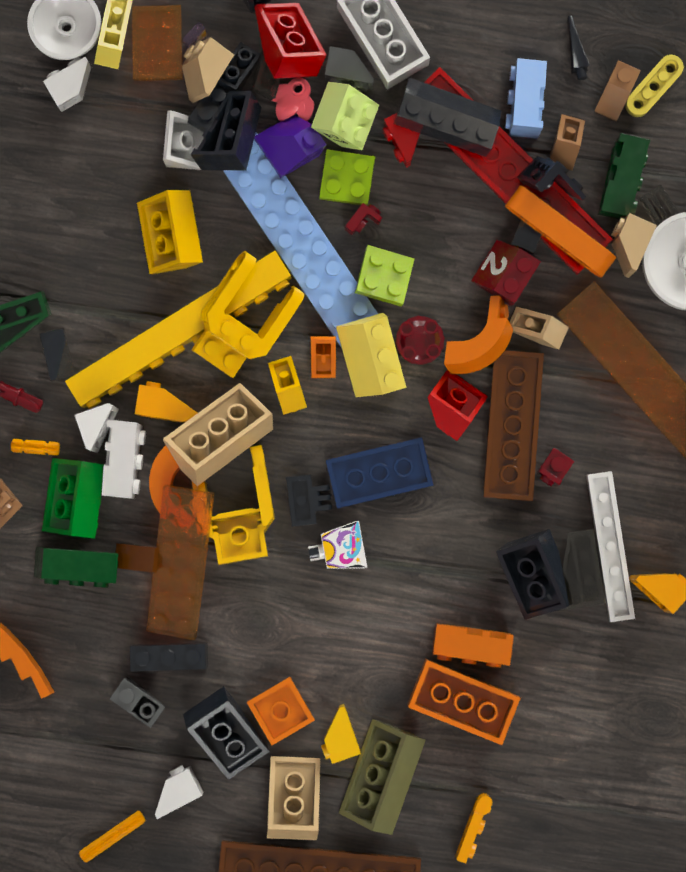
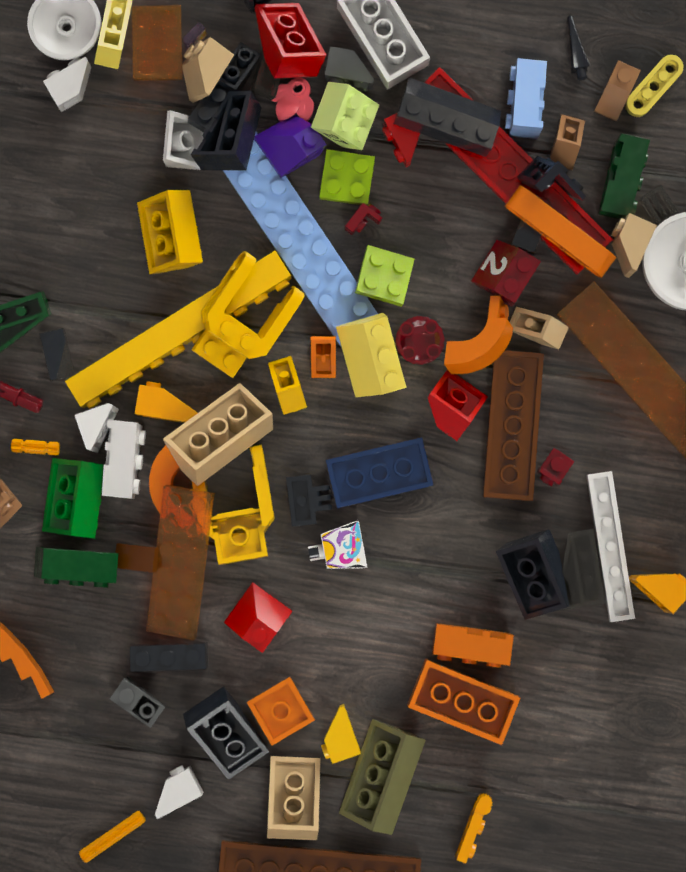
(257, 617): none -> red slope

